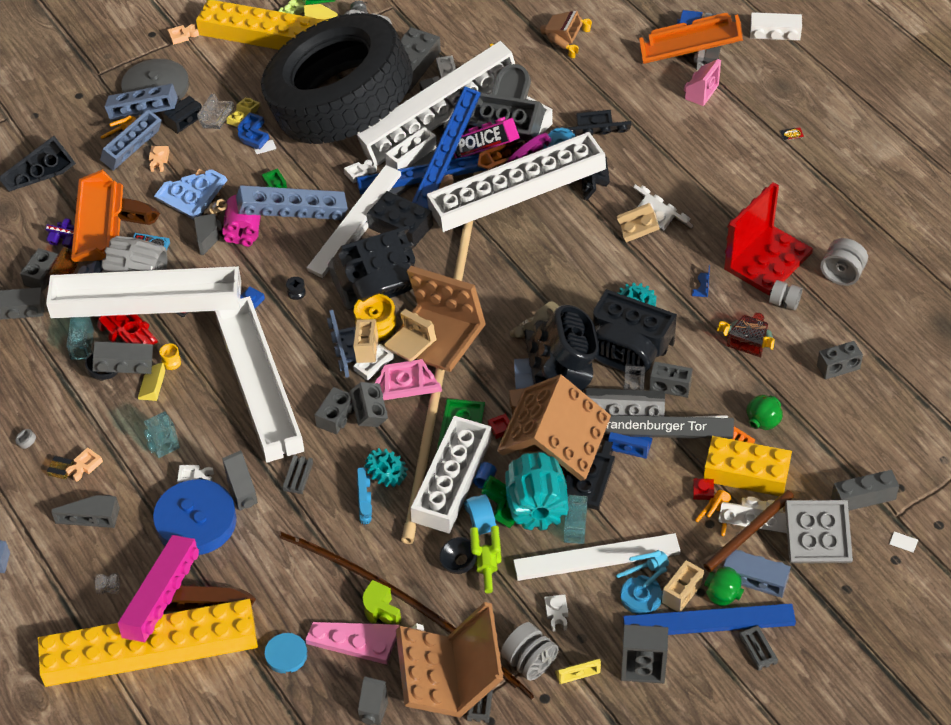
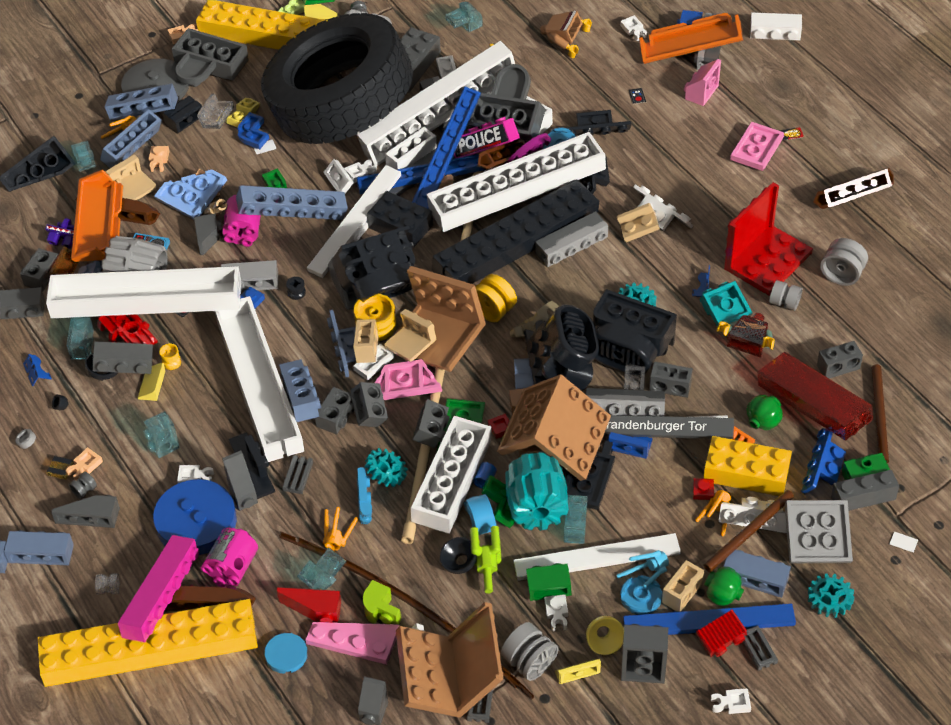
(39, 548): none -> sand blue brick
(40, 372): none -> blue piece
(59, 402): none -> black hinge
(82, 485): none -> dark grey wheel
(83, 156): none -> clear light blue brick
(134, 181): none -> tan bracket
(206, 54): none -> dark grey brick
(230, 557): none -> dark pink cylinder
(255, 463): none -> black bracket
(258, 275): none -> light grey brick
(300, 390): none -> sand blue brick
(312, 603): none -> red slope
(321, 574): none -> clear light blue brick
(333, 538): none -> light orange plant
(338, 176): none -> white plate
(430, 423): none -> dark grey brick
(466, 16): none -> clear light blue brick
(495, 297): none -> yellow wheel
(514, 234): none -> black piece
(548, 581): none -> green brick
(571, 239): none -> light grey piece
(611, 642): none -> light yellow piece
(633, 26): none -> white plate
(637, 95): none -> black sticker
(721, 634): none -> red brick
(725, 303): none -> teal plate
(735, 700): none -> white plate
(757, 146): none -> bright pink plate
(815, 395): none -> clear red brick
(825, 462): none -> blue bracket
(831, 594): none -> teal gear
(854, 188): none -> brick
(864, 466): none -> green brick
(880, 411): none -> reddish brown piece

